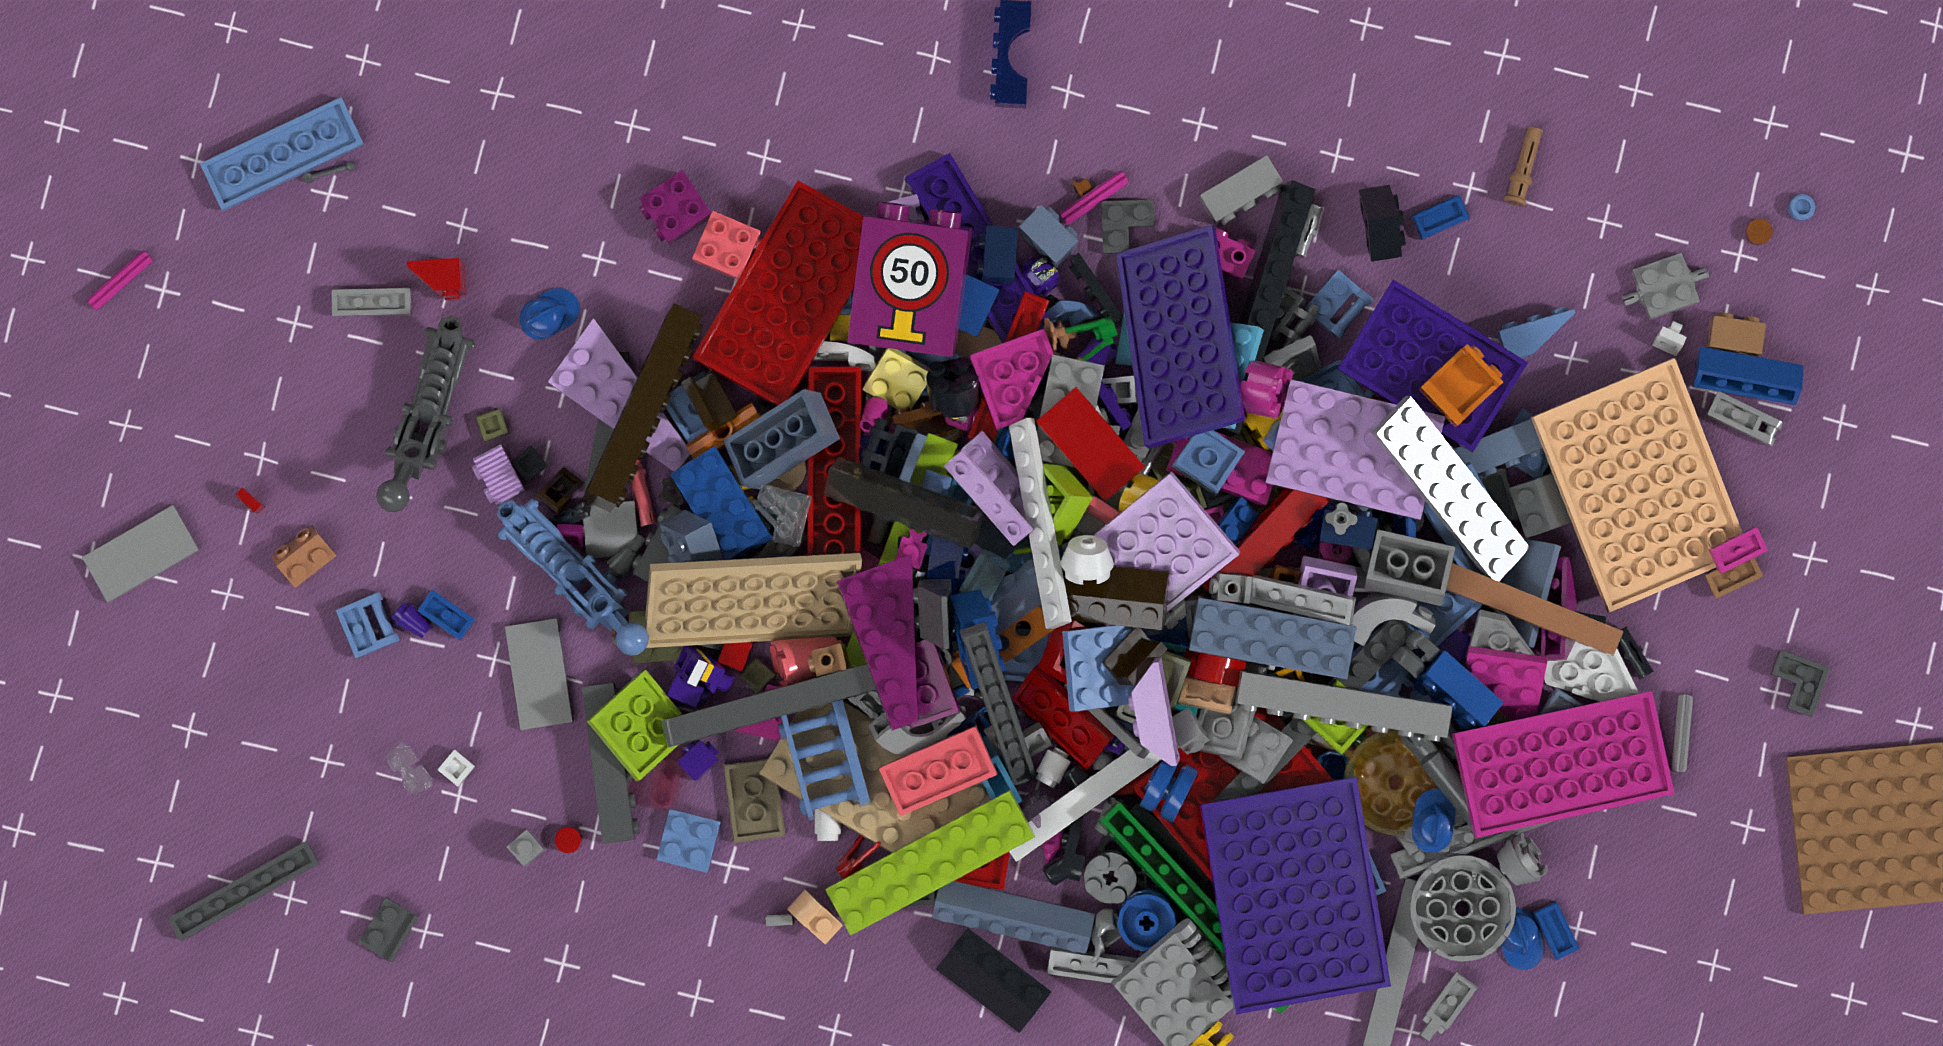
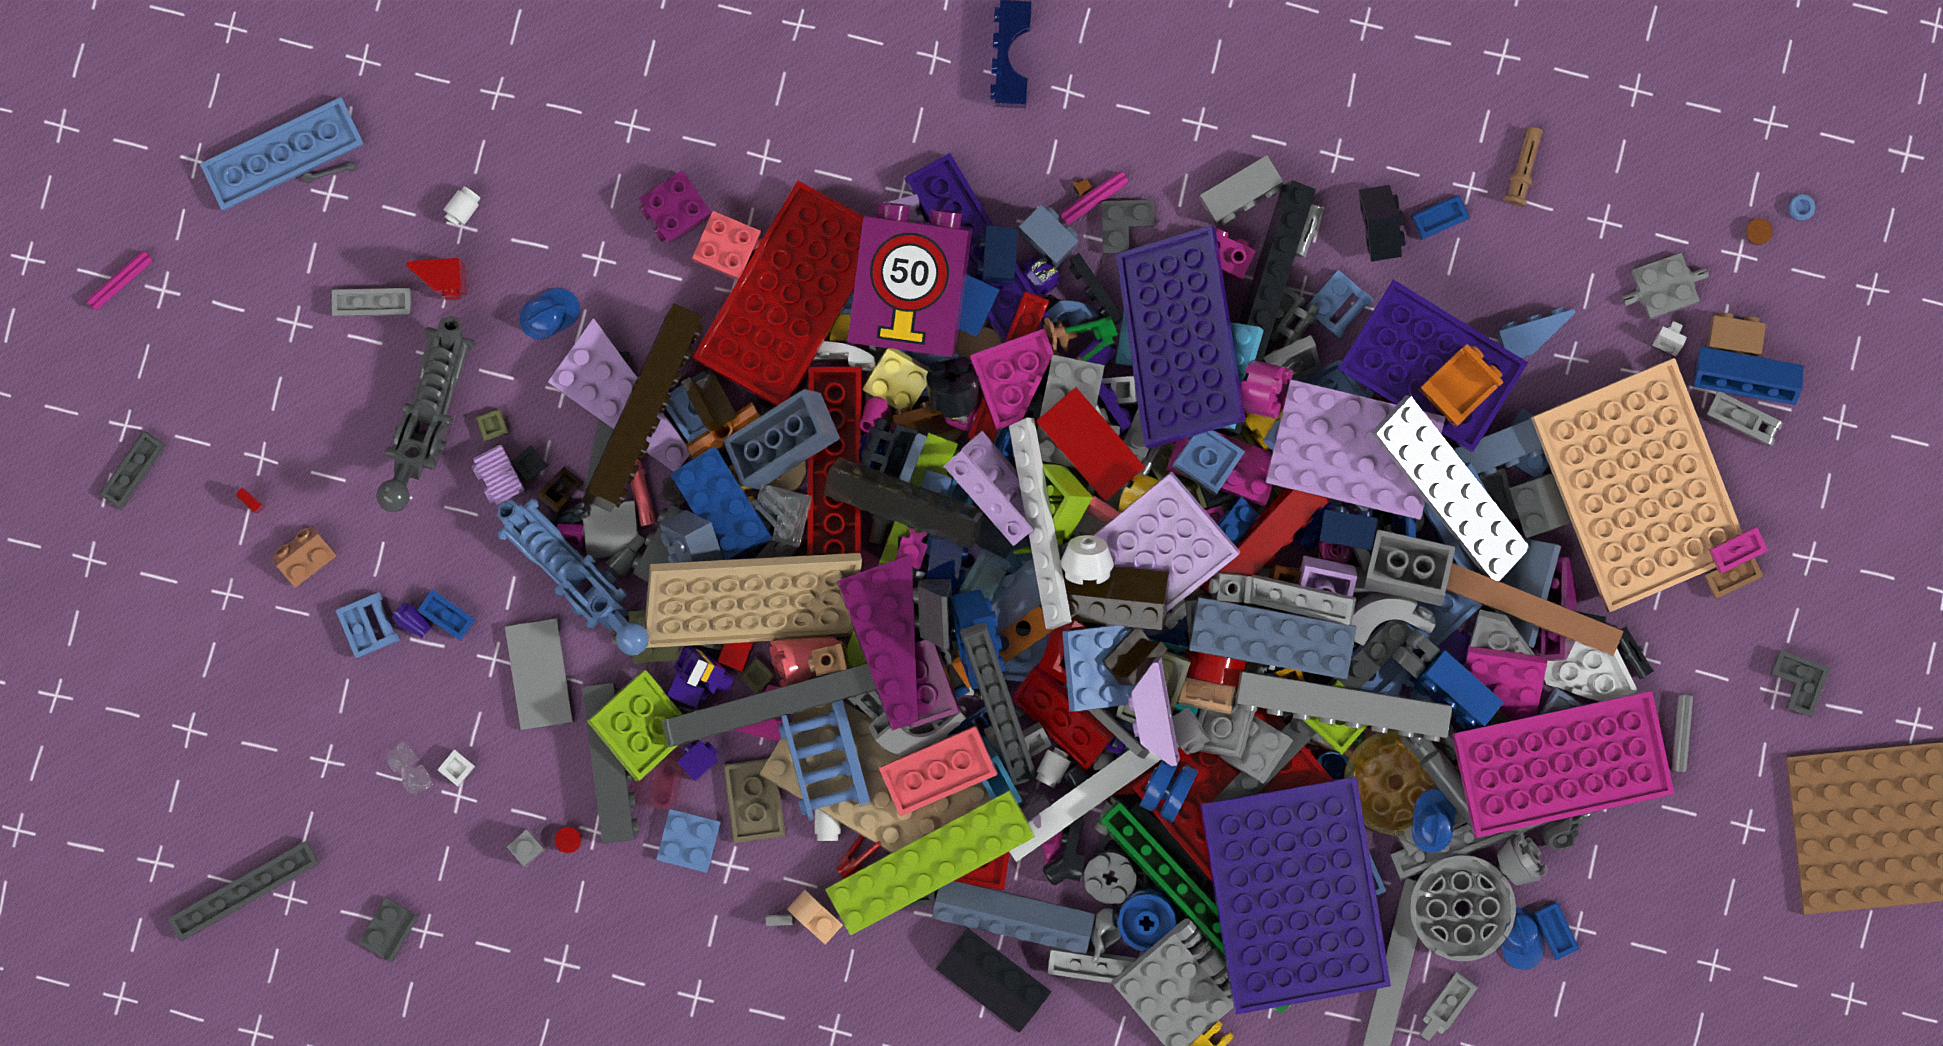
(132, 470): none -> dark grey tile
(140, 553): light grey tile -> none
(461, 206): none -> white brick
(1341, 526): light grey plate -> none
(1560, 833): none -> dark grey piece

